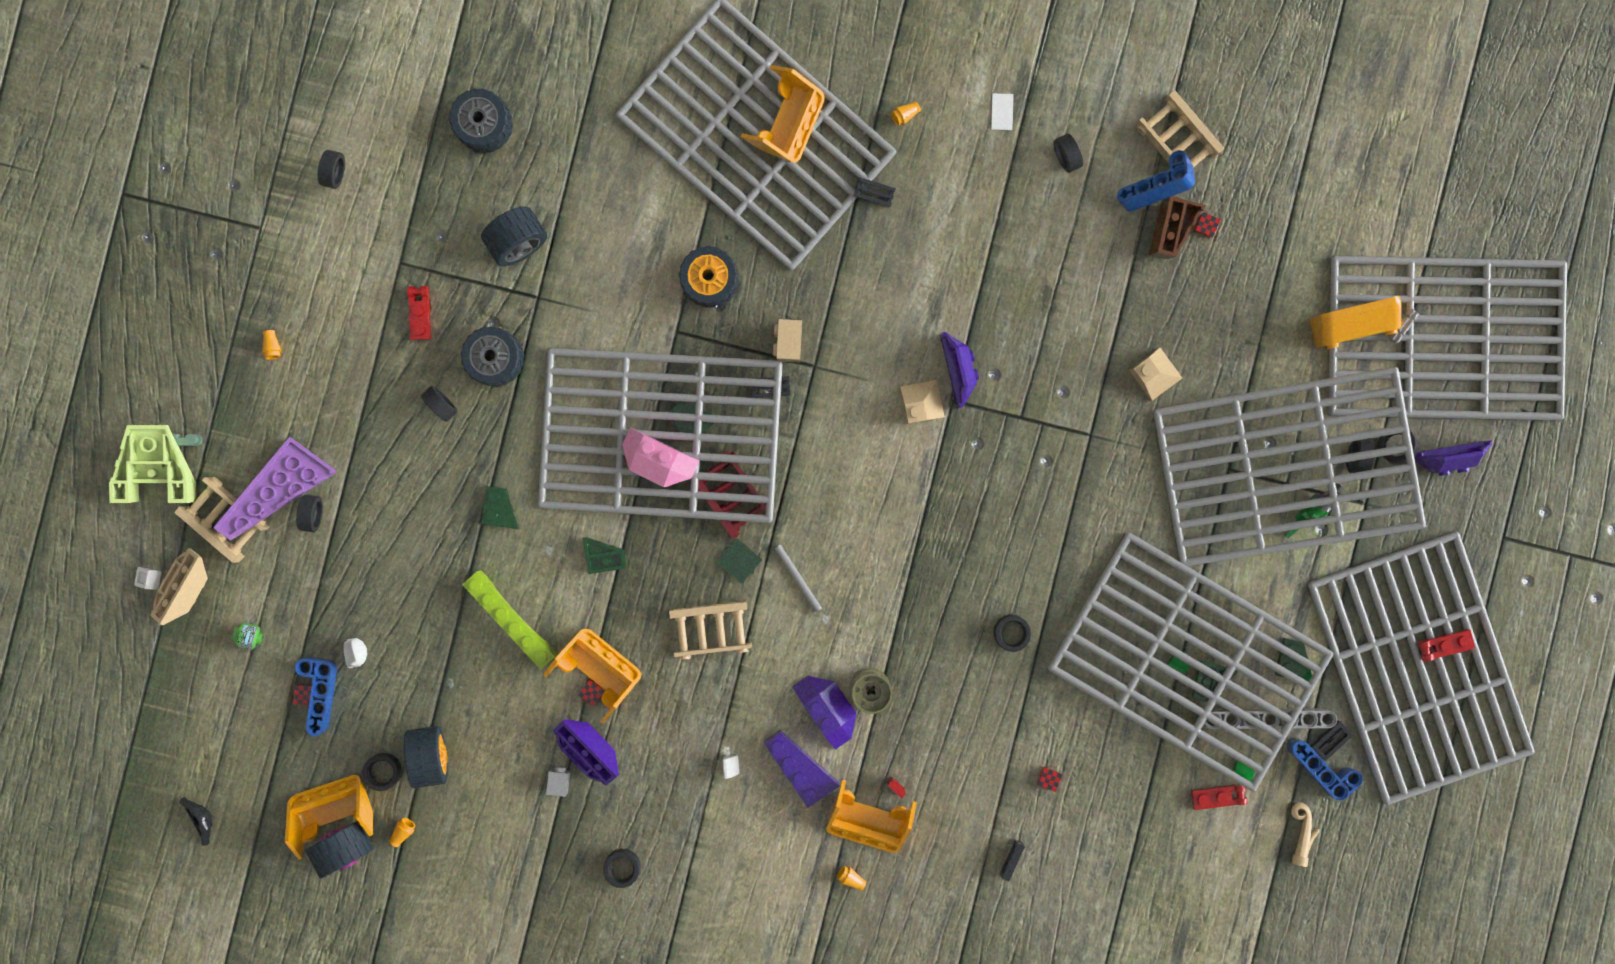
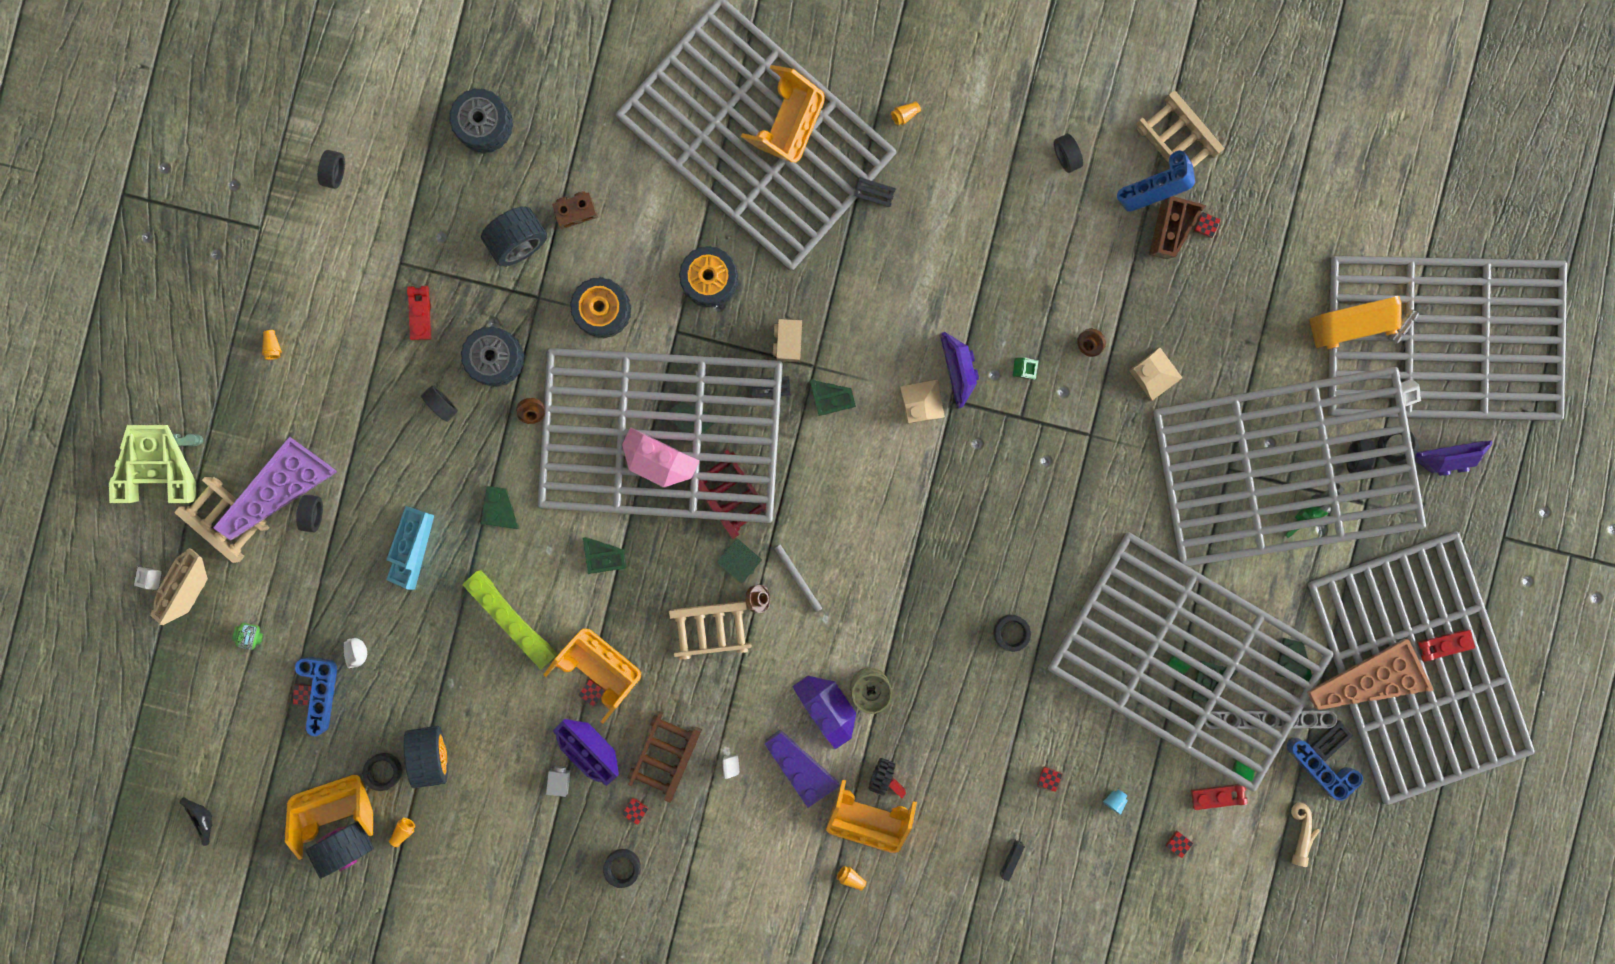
(409, 547): none -> medium azure slope
(530, 410): none -> reddish brown plate
(575, 213): none -> reddish brown brick
(588, 299): none -> wheel
(635, 811): none -> tile
(676, 771): none -> reddish brown fence
(757, 599): none -> reddish brown plate
(831, 397): none -> dark green wing
(881, 776): none -> black tyre
(1002, 111): white sticker -> none
(1025, 368): none -> green slope
(1091, 342): none -> reddish brown plate
(1116, 801): none -> medium azure hat
(1179, 844): none -> tile
(1381, 676): none -> nougat wing
(1411, 392): none -> white slope

